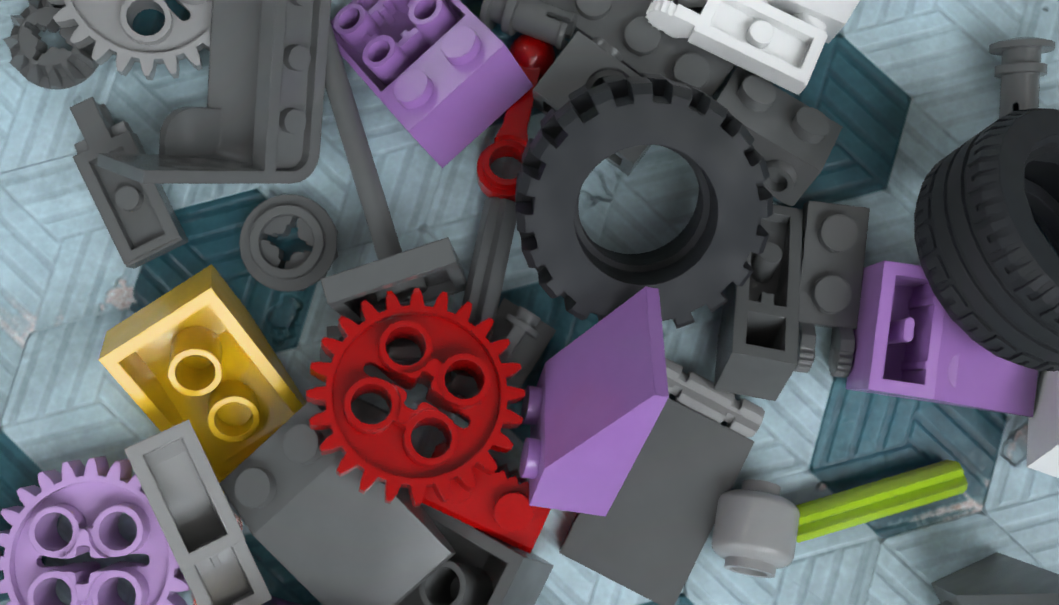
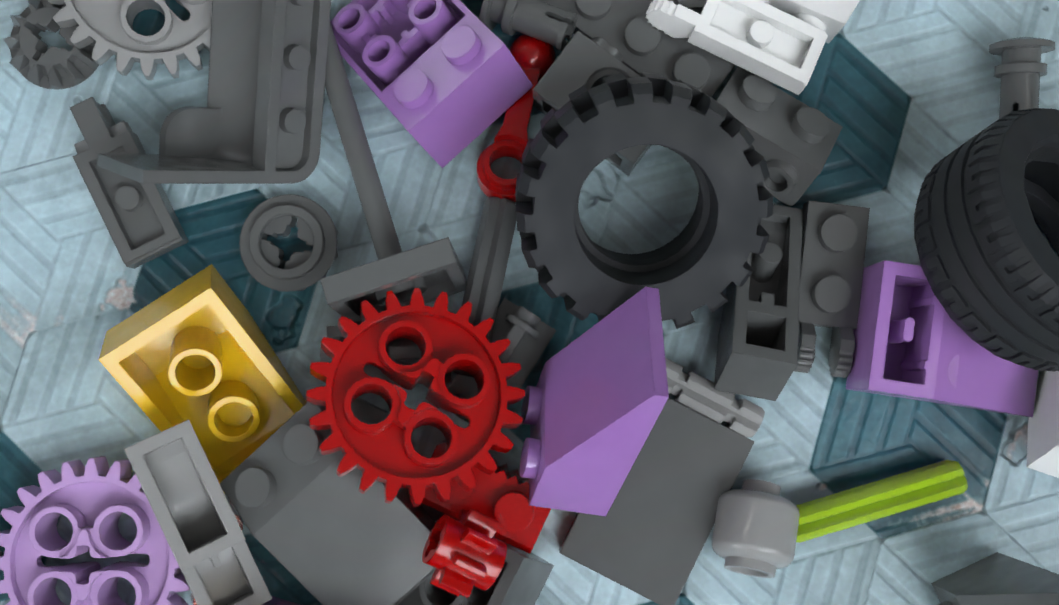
(464, 552): none -> red gear

